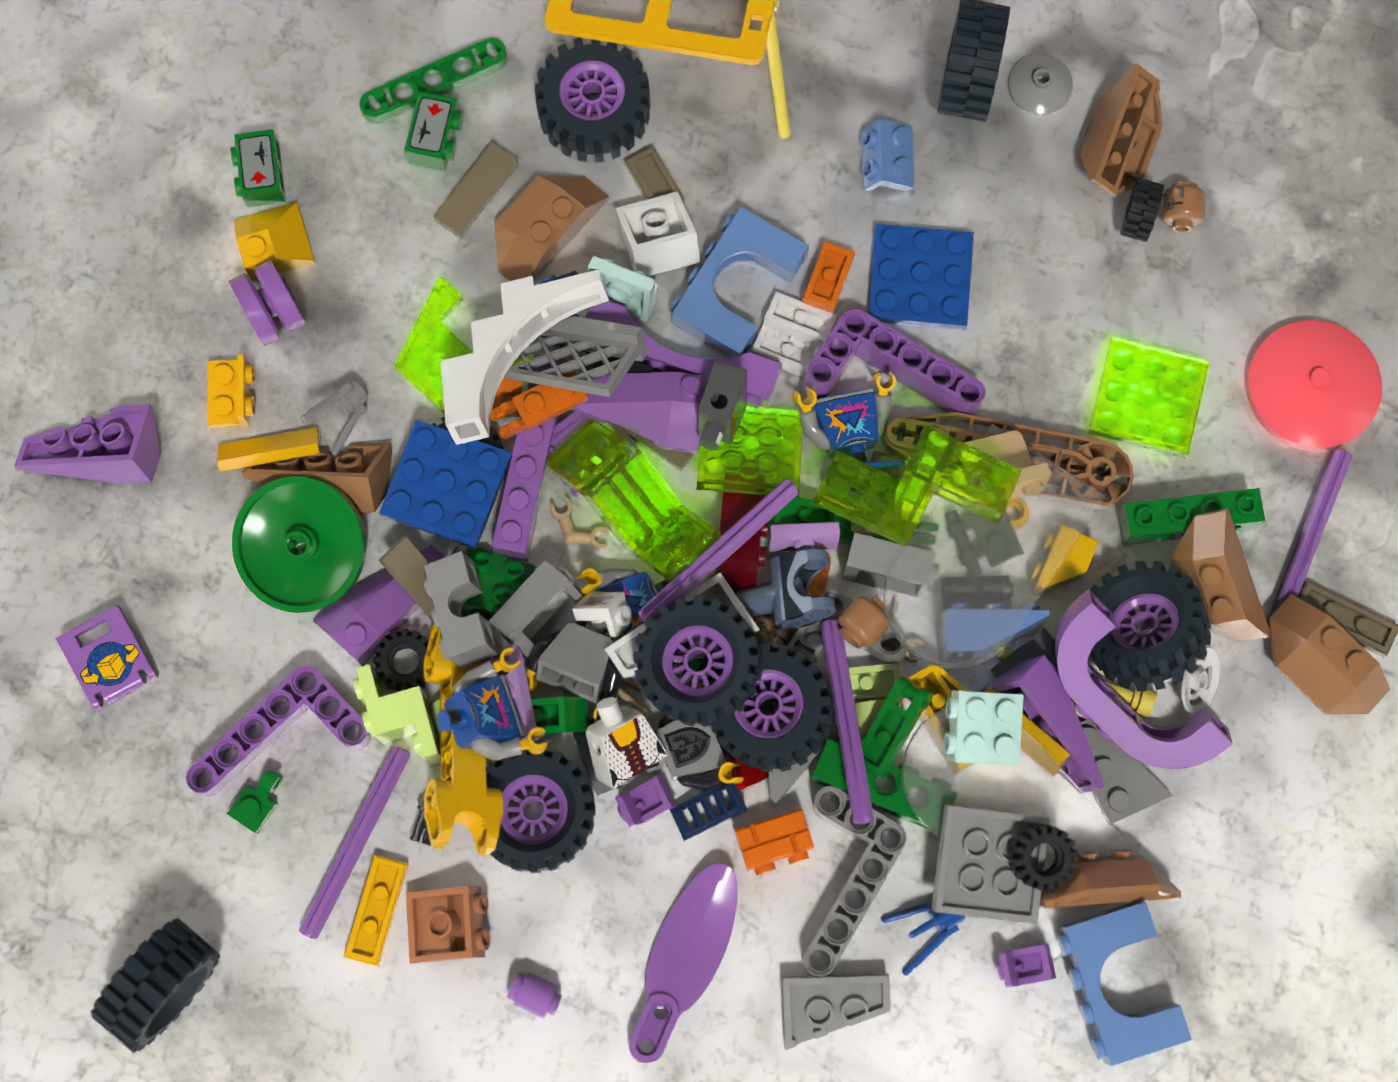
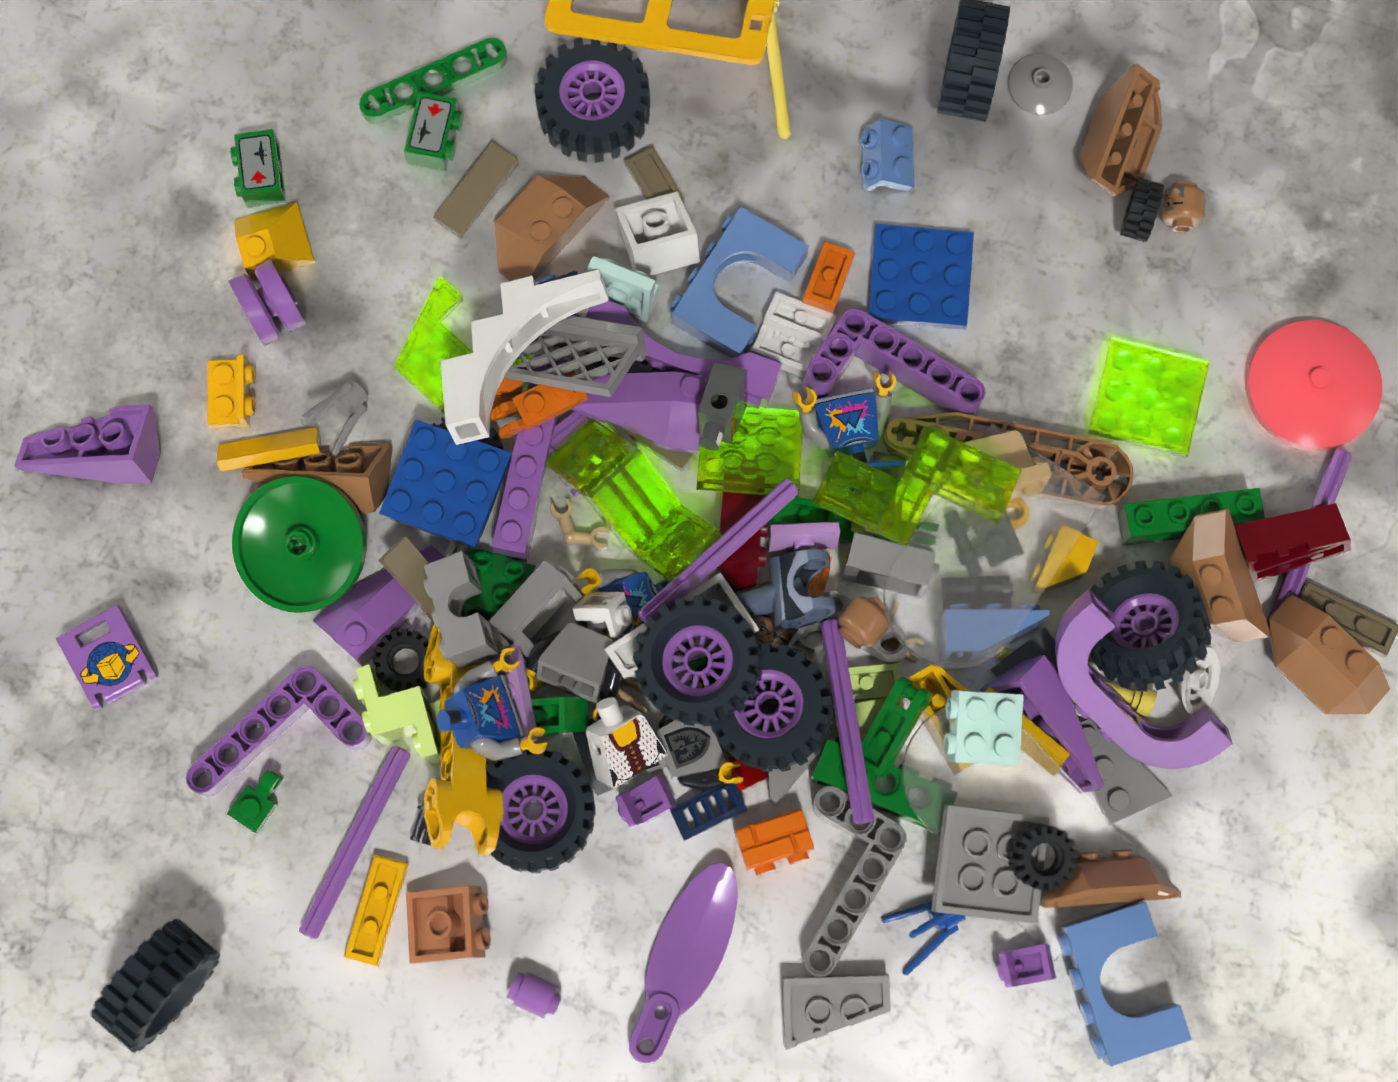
(1292, 540): none -> dark red wedge

